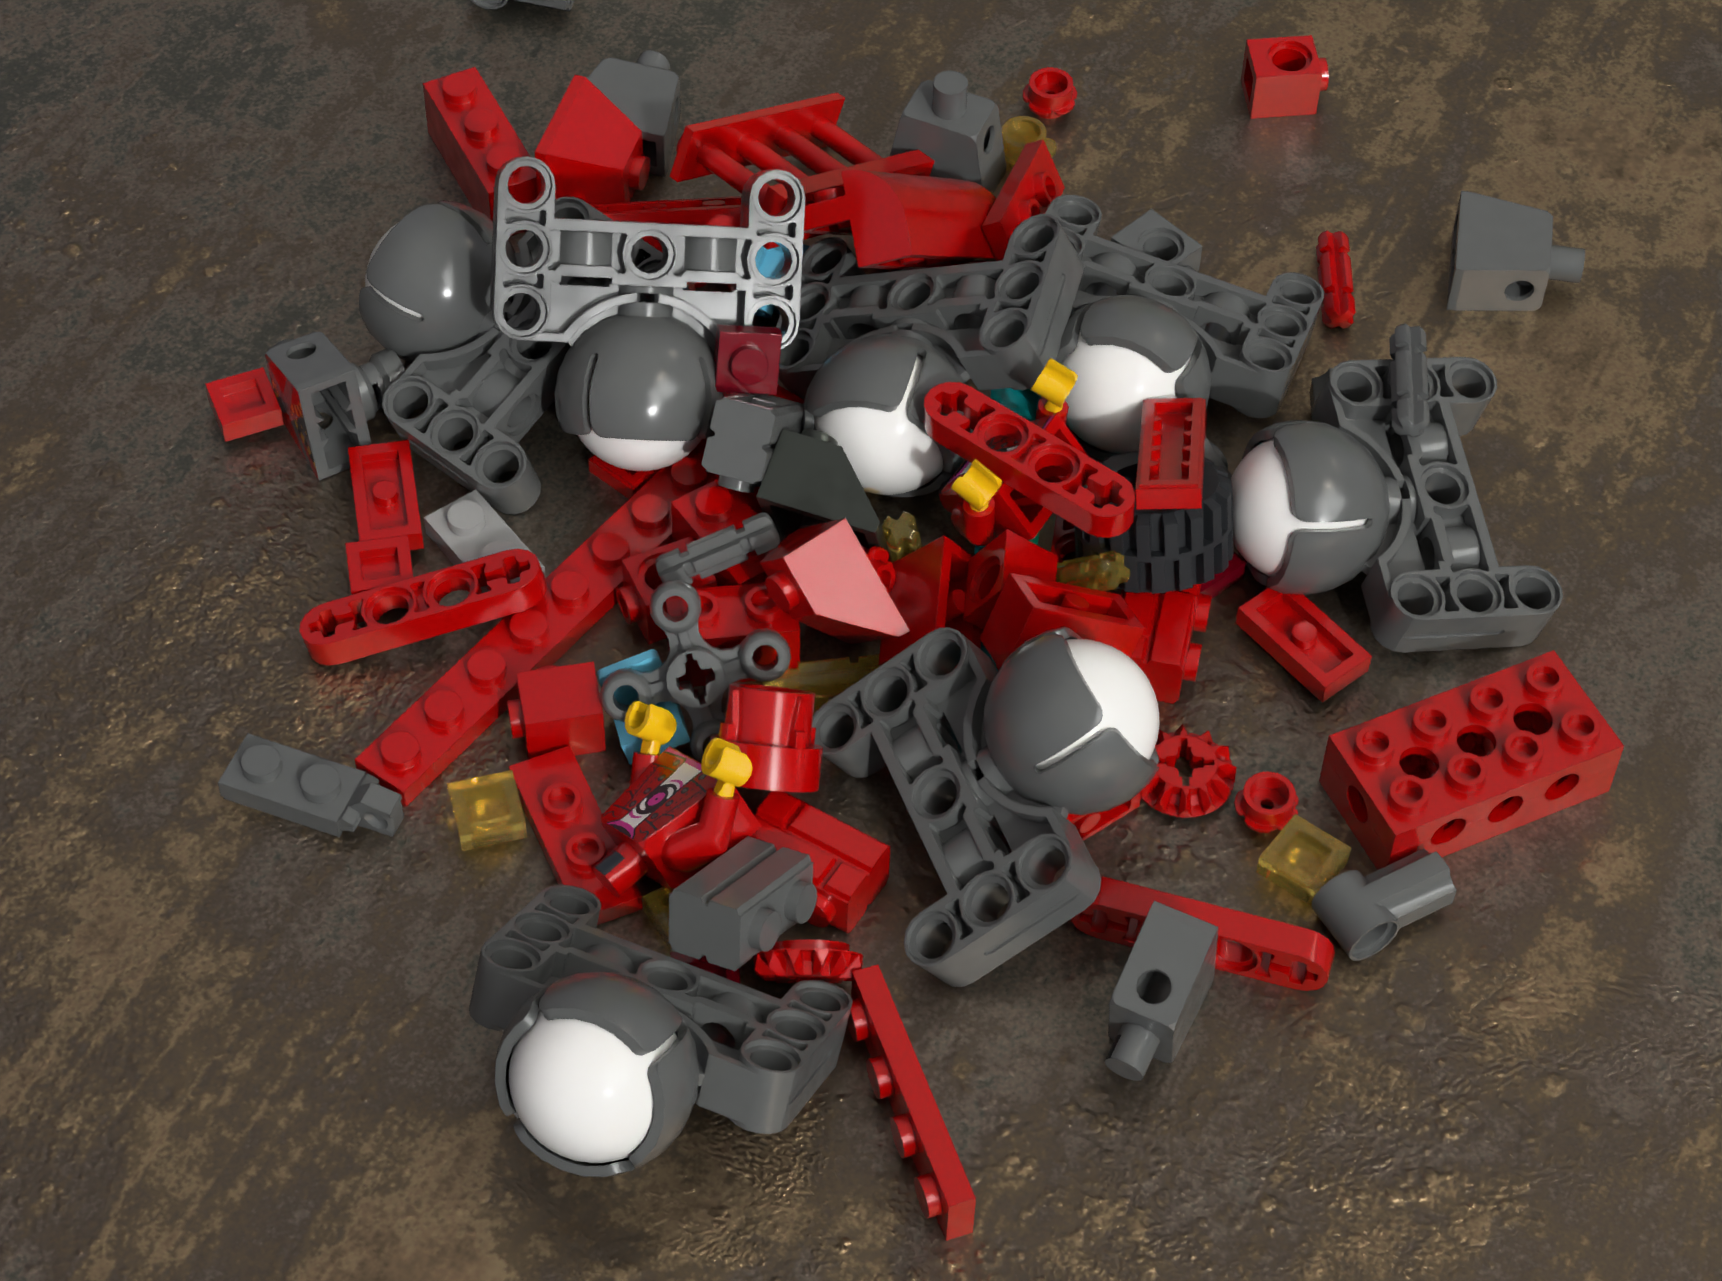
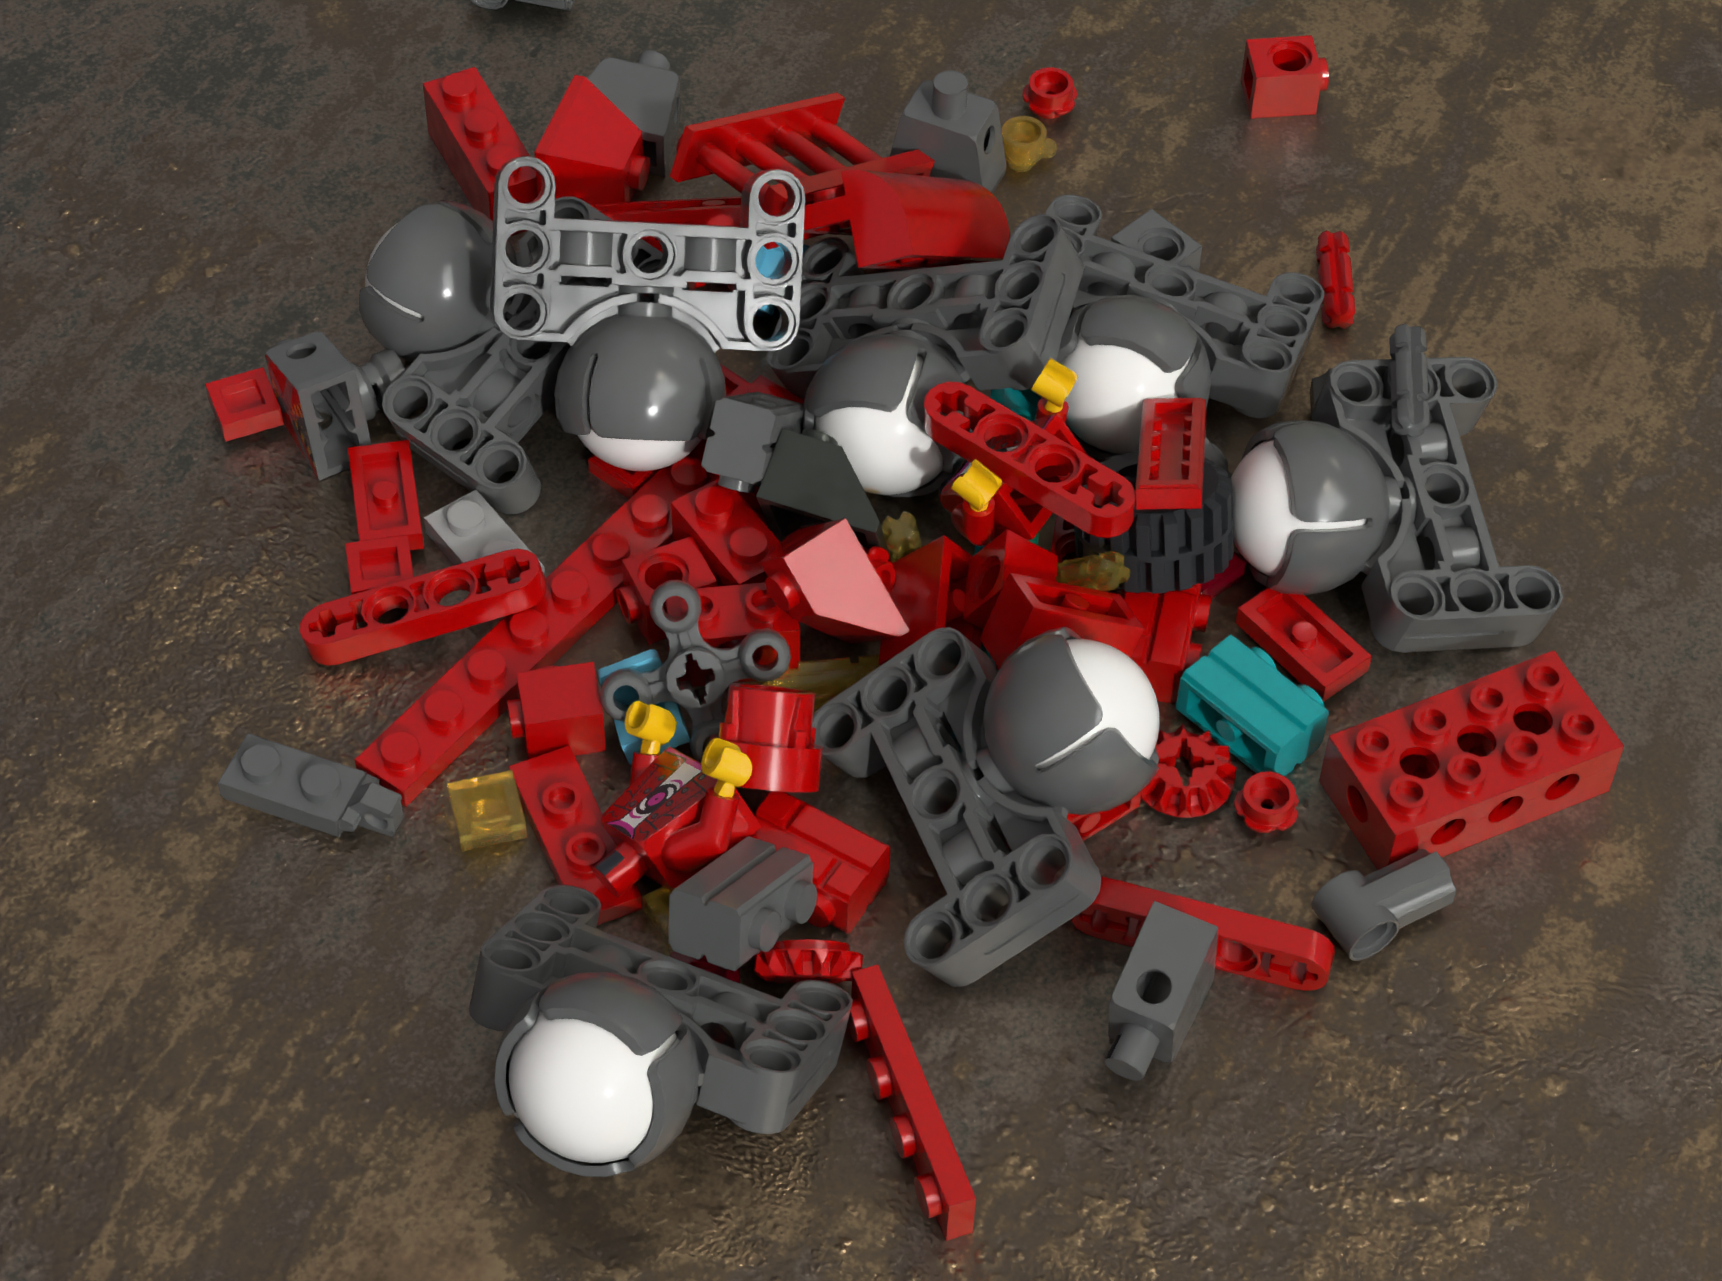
(719, 550): dark grey axle -> none
(747, 359): dark red plate -> none
(1025, 193): red plate -> none
(1252, 707): none -> teal brick
(1303, 859): clear yellow plate -> none
(1505, 256): dark grey torso -> none

